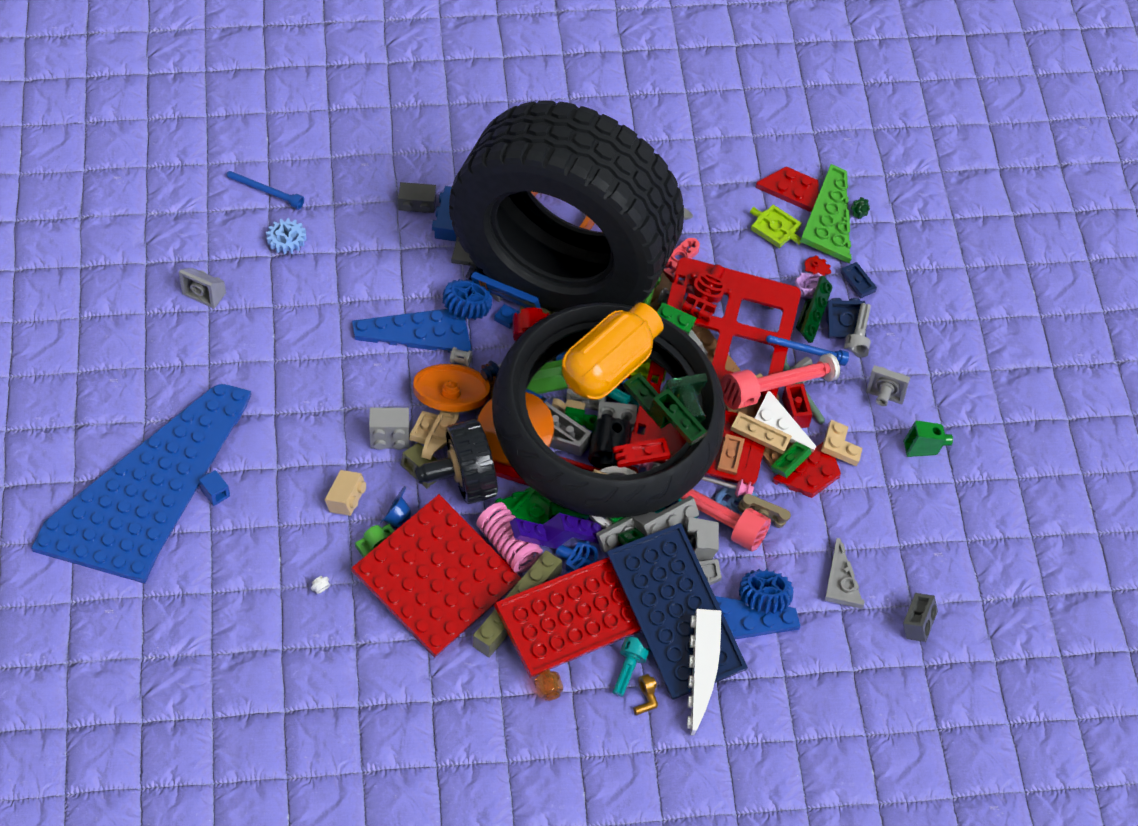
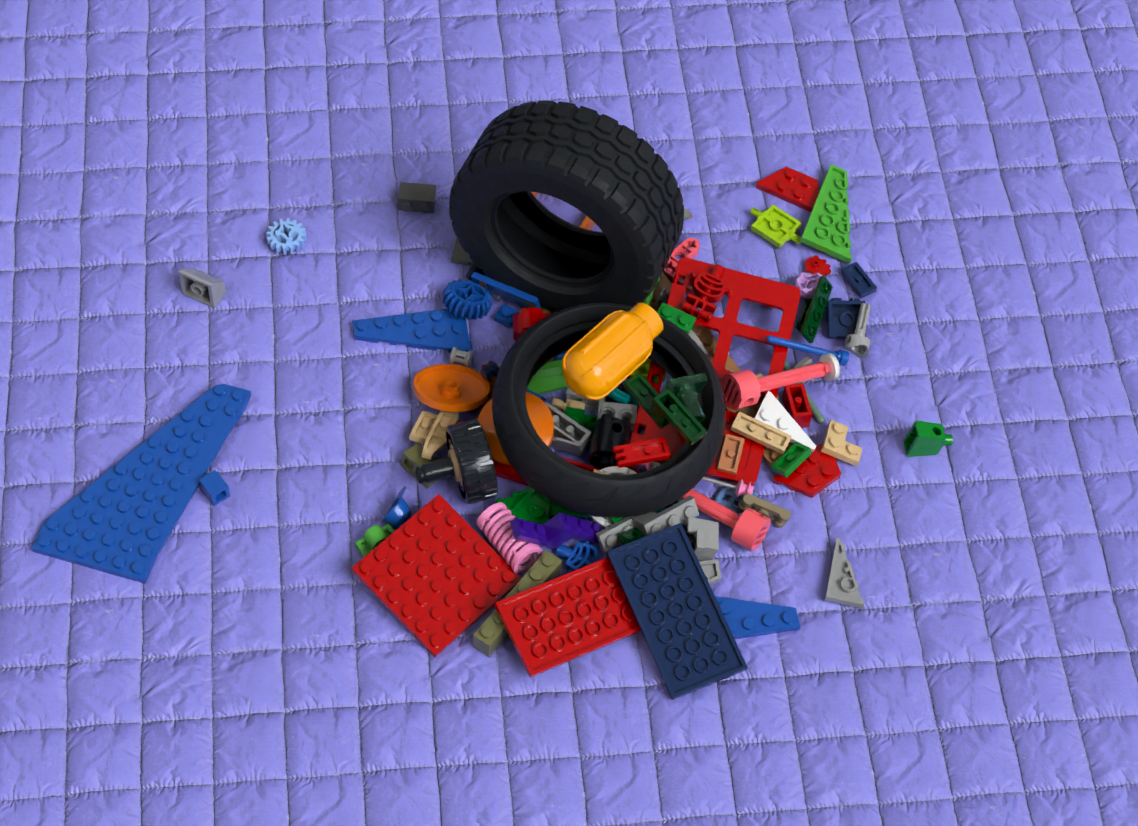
(296, 201): blue piece -> none
(320, 584): white plate -> none
(345, 492): tan brick -> none
(389, 428): light grey brick -> none
(443, 223): blue brick -> none
(548, 685): clear orange head -> none
(633, 654): teal piece -> none
(647, 686): pearl gold plate -> none
(704, 662): white slope -> none
(766, 591): blue gear -> none
(860, 207): dark green plant -> none
(887, 385): light grey plate -> none
(920, 617): dark grey brick -> none

